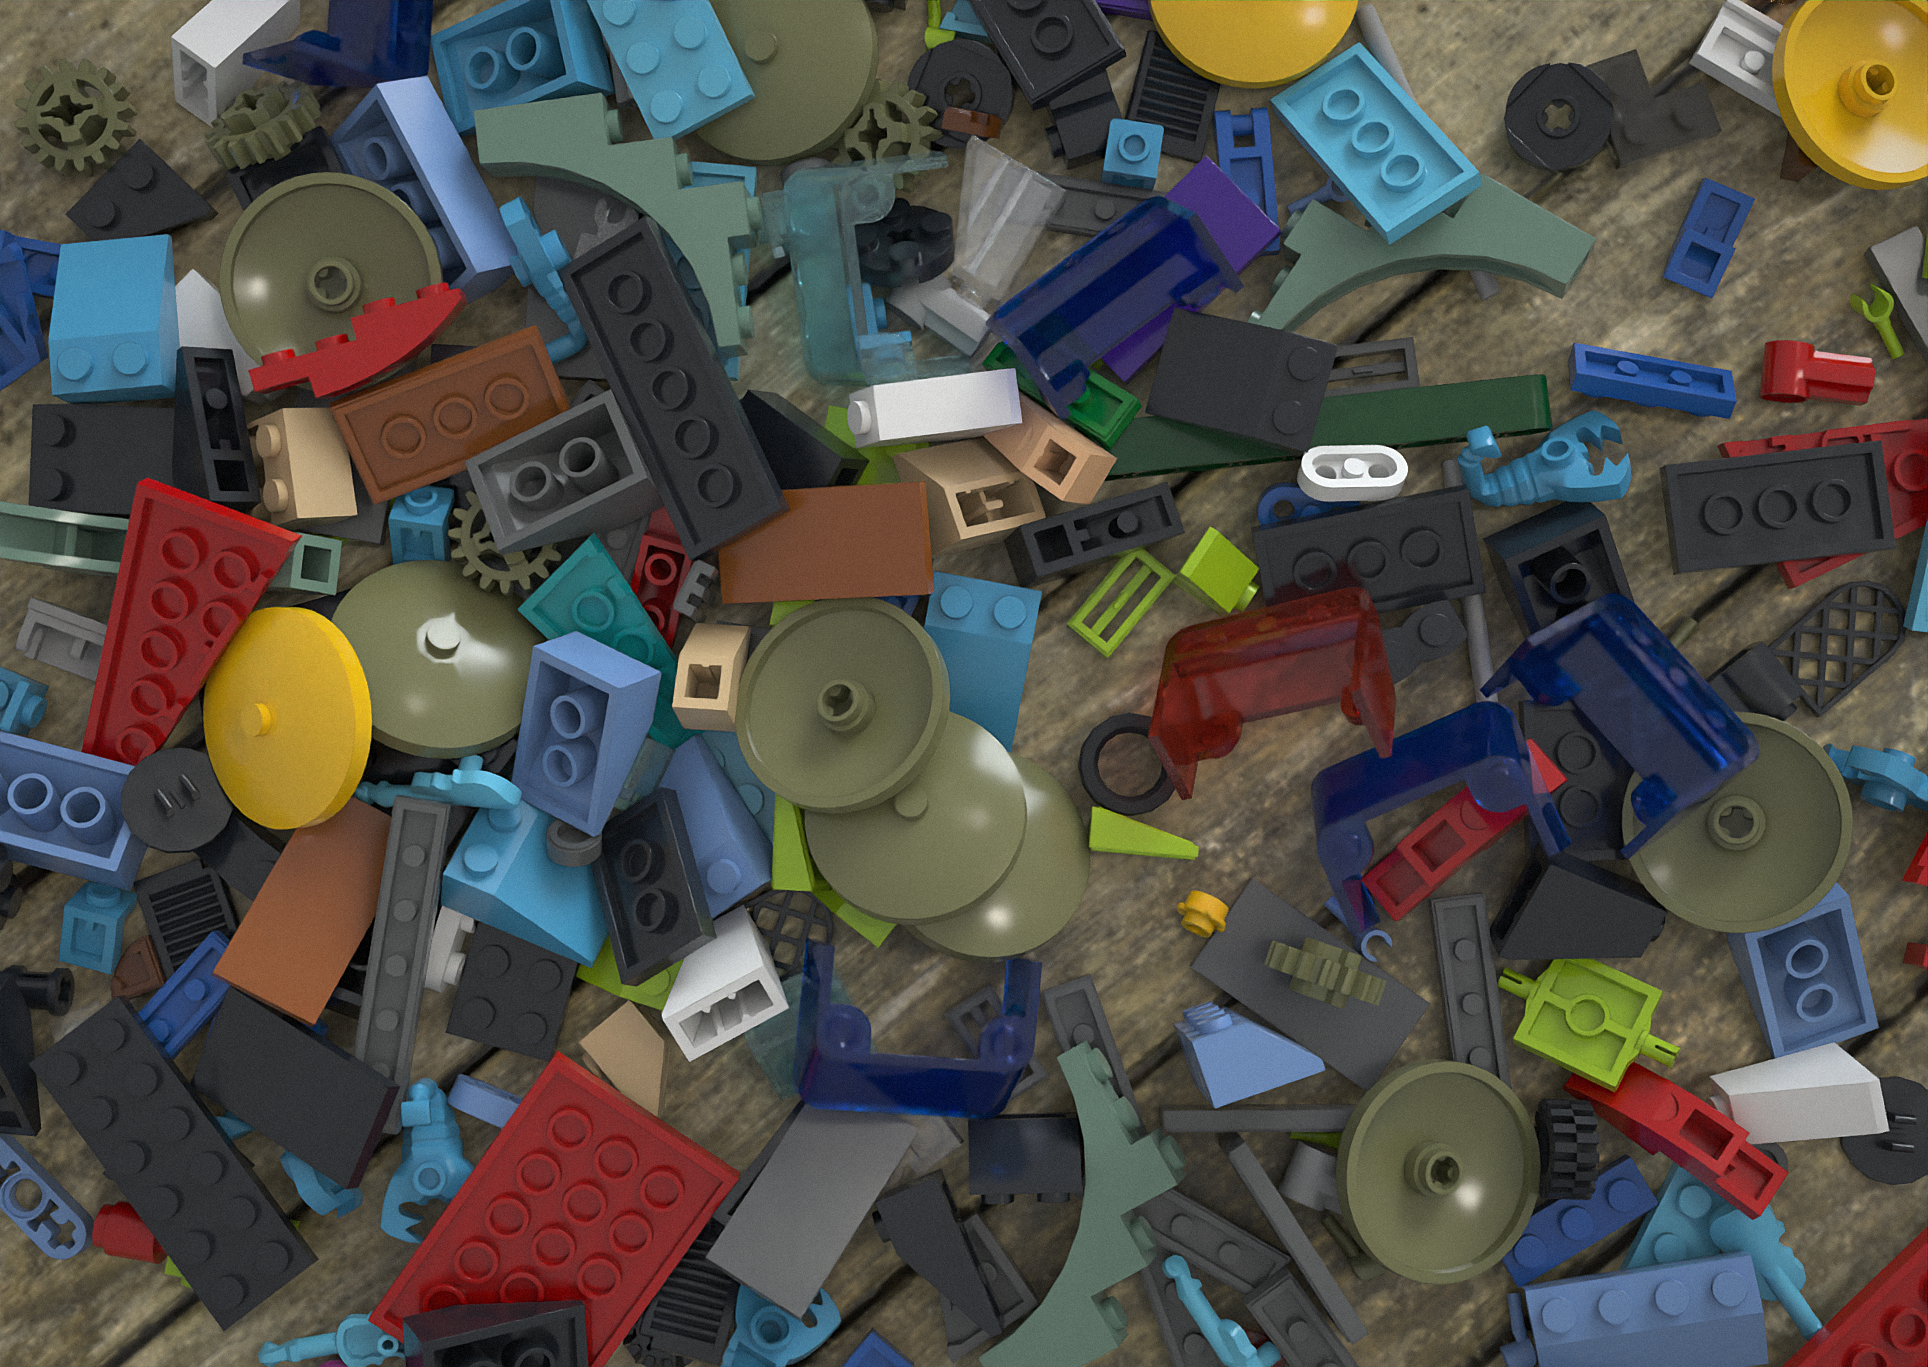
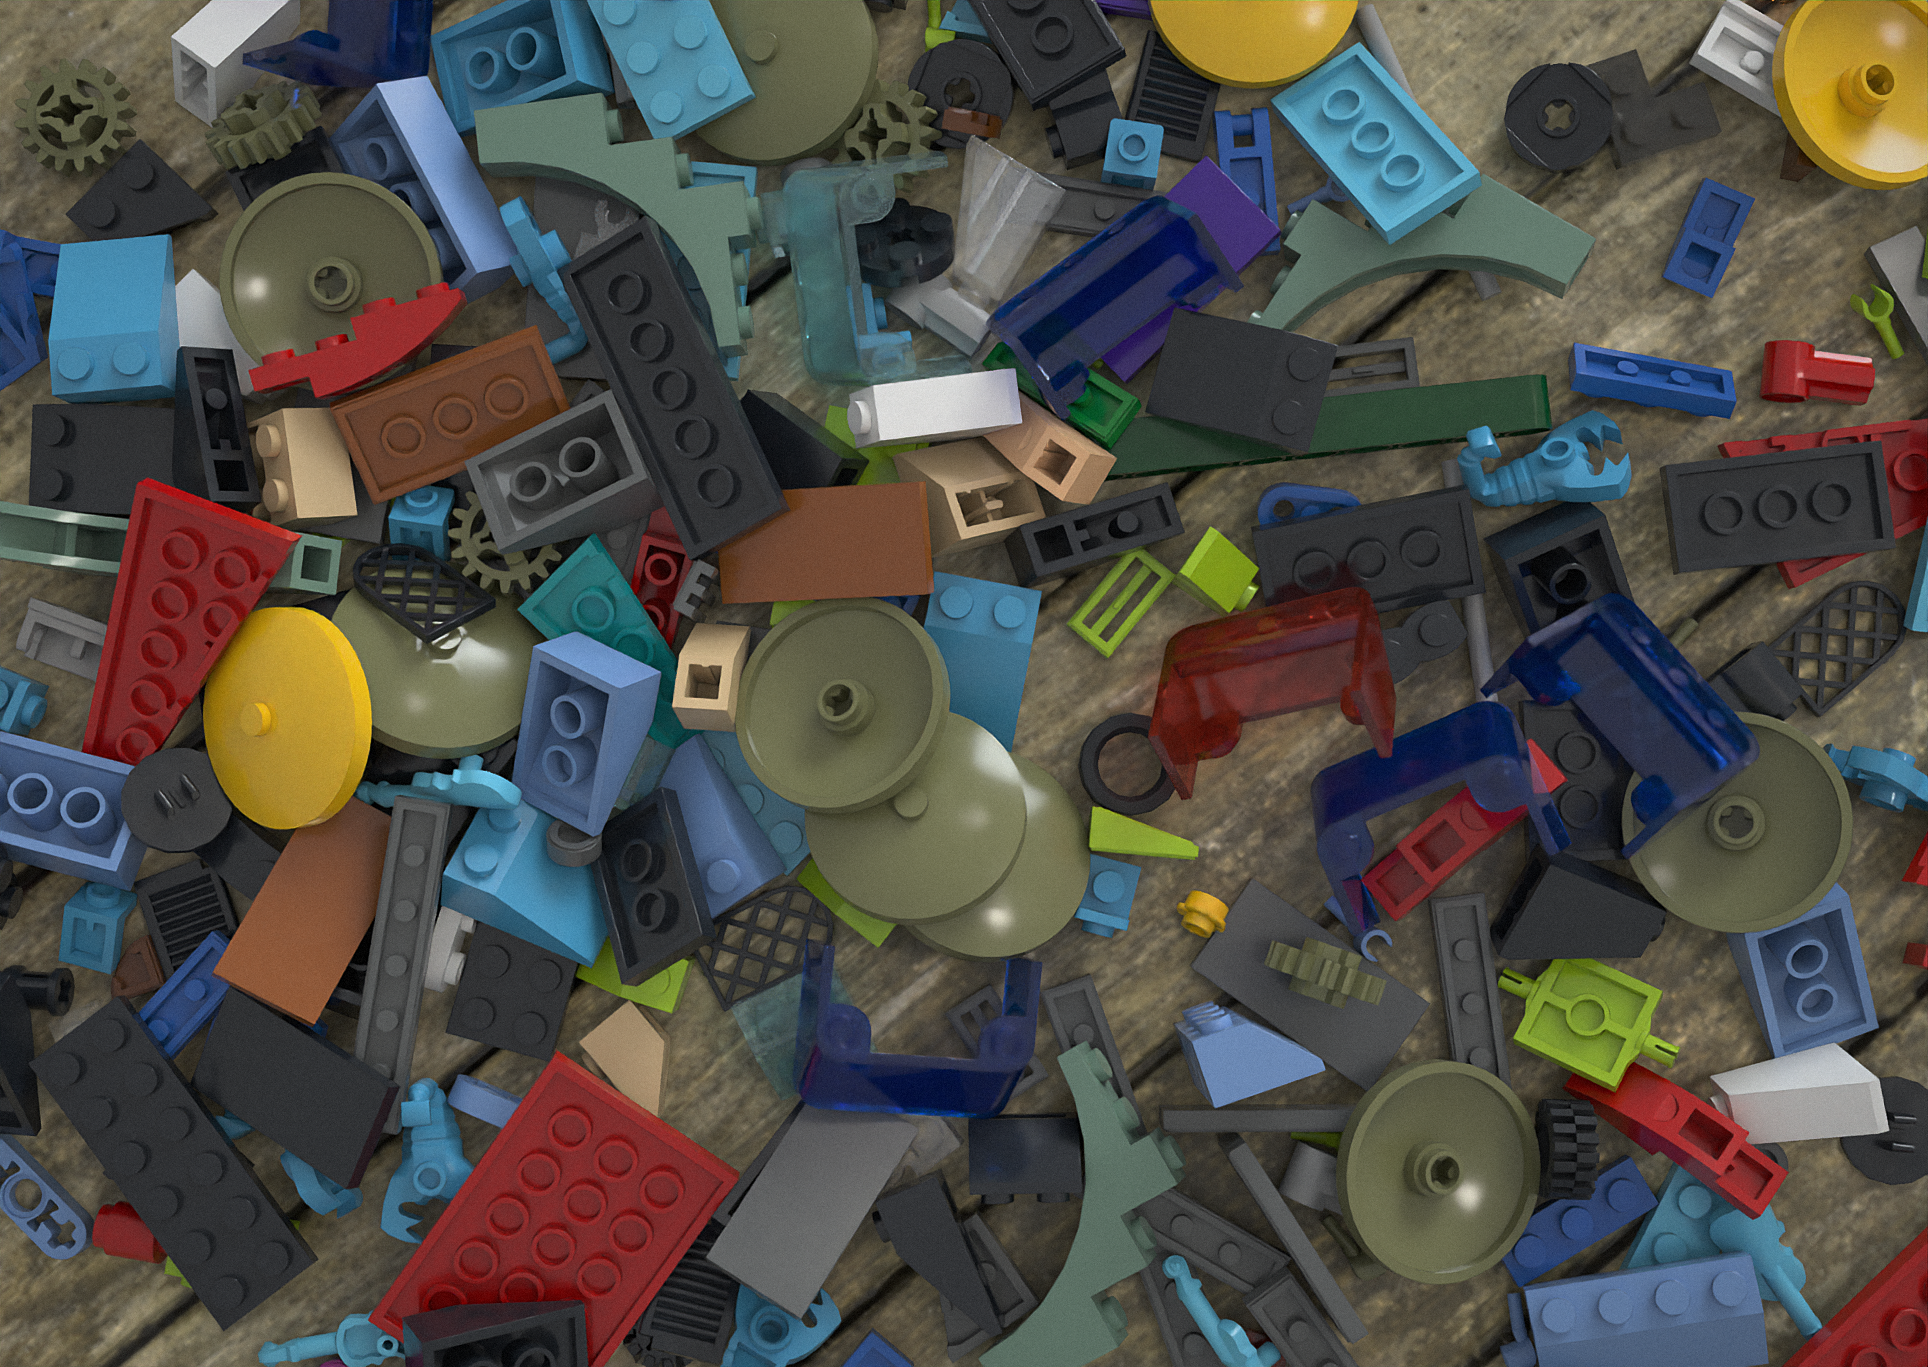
(481, 603): none -> black window
(724, 987): white slope -> none
(791, 857): lime slope -> none
(1108, 896): none -> dark azure bracket
(1352, 473): white plate -> none

